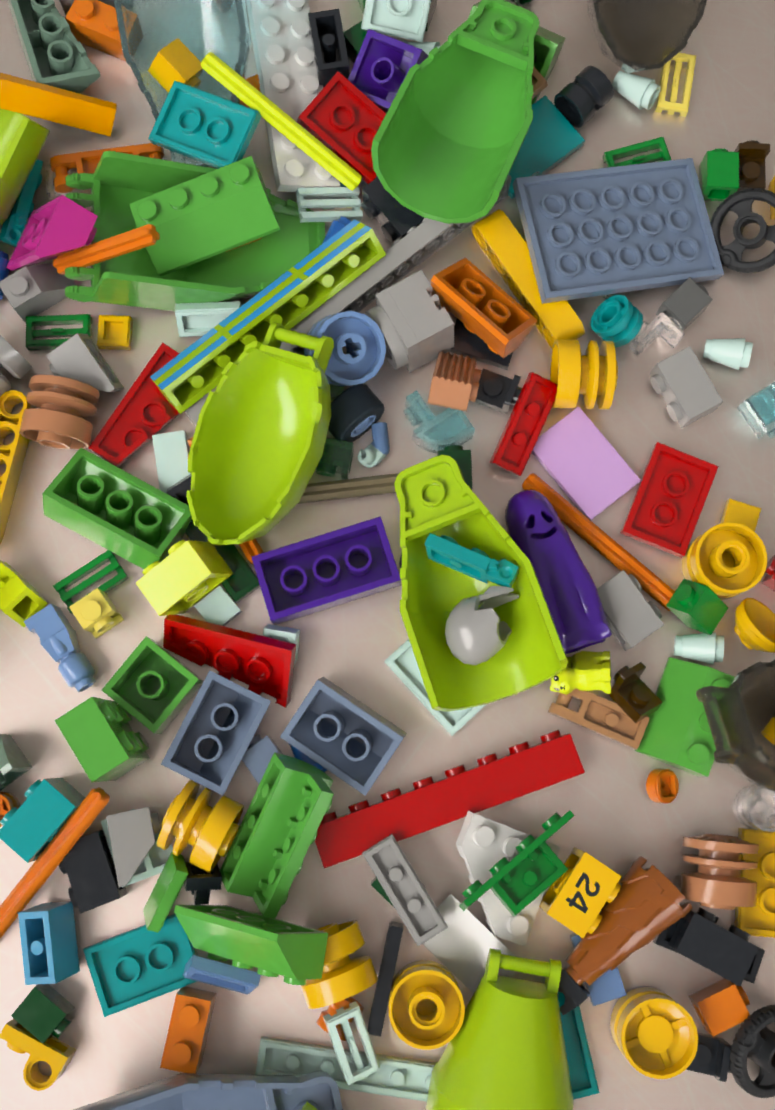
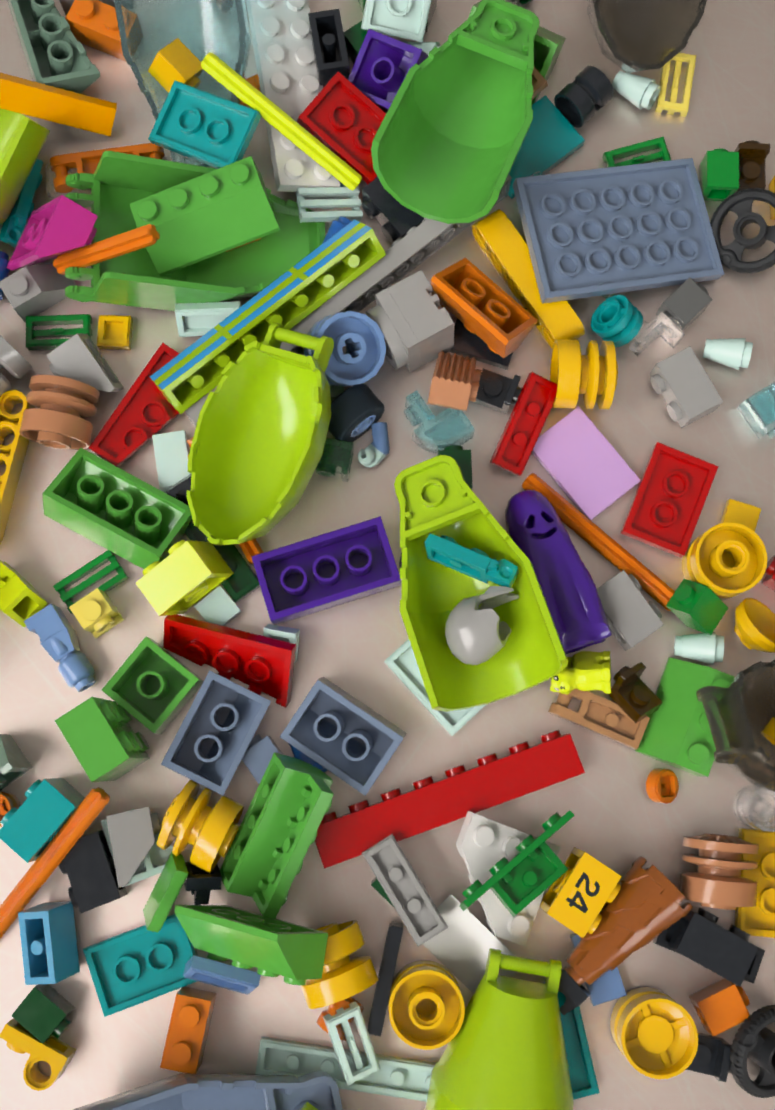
(349, 488): dark tan axle -> none

